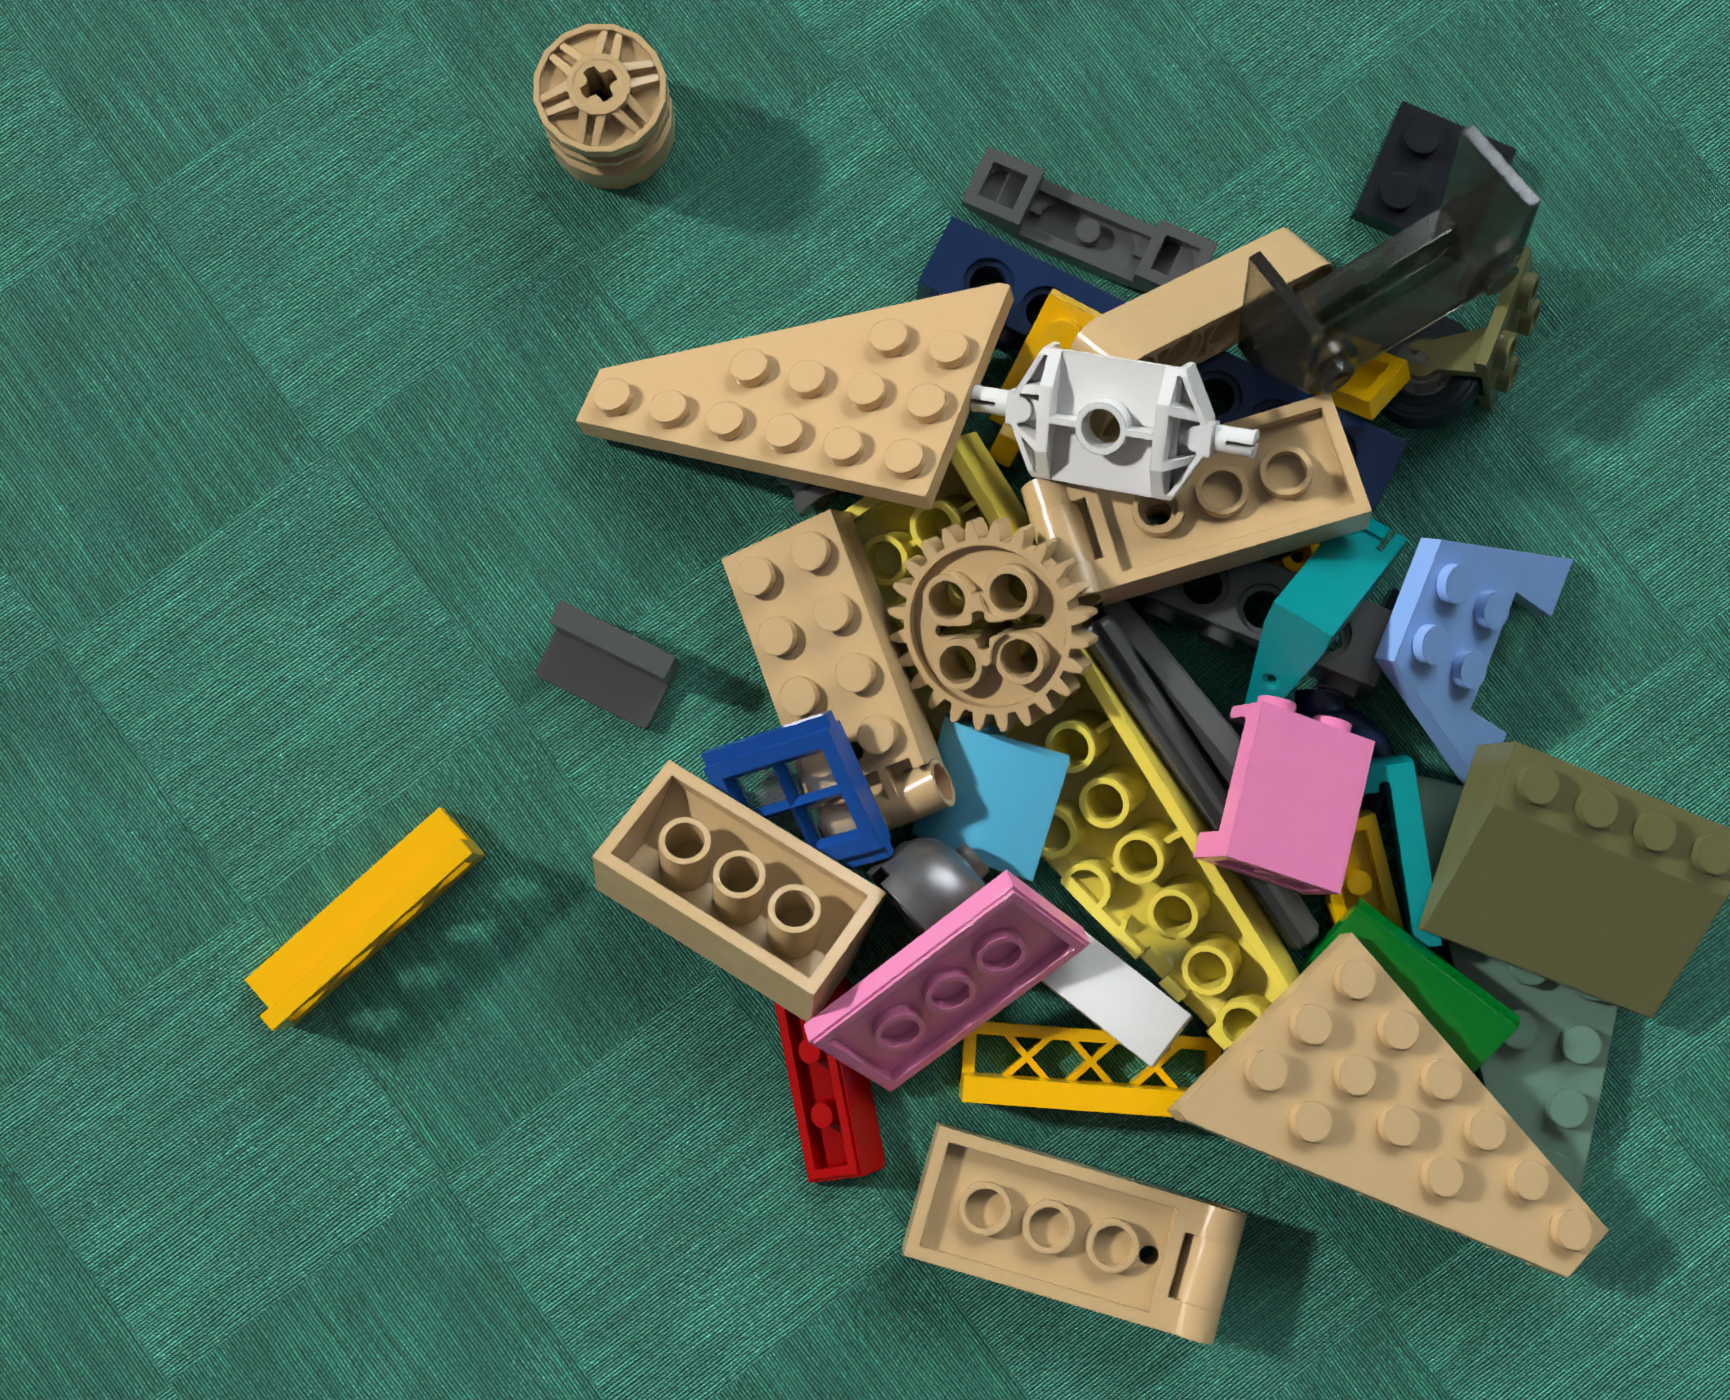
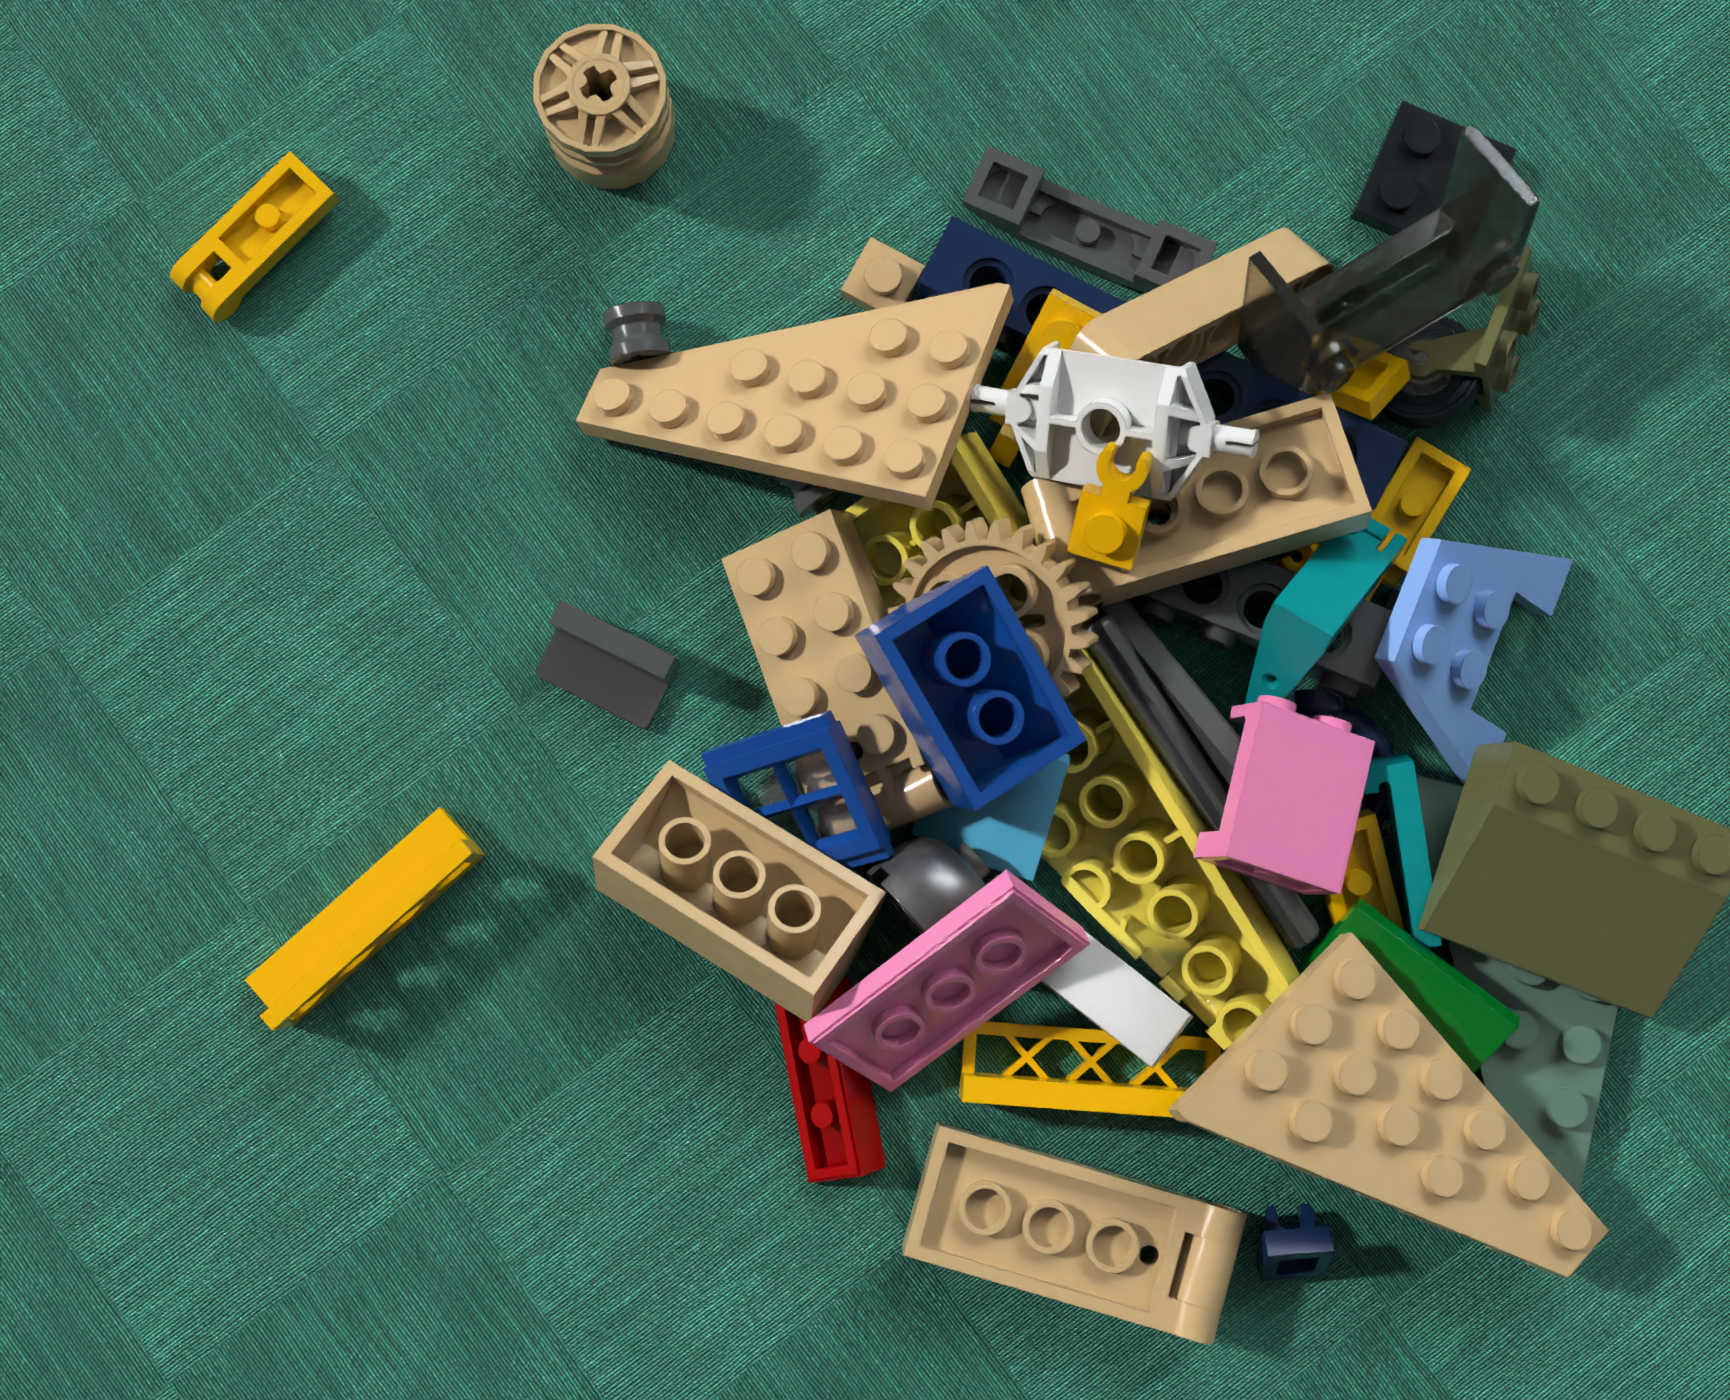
(254, 236): none -> yellow plate
(636, 331): none -> dark grey wheel
(881, 277): none -> tan plate
(971, 688): none -> blue slope
(1109, 517): none -> yellow plate
(1295, 1251): none -> dark blue tile
(1416, 501): none -> yellow hinge

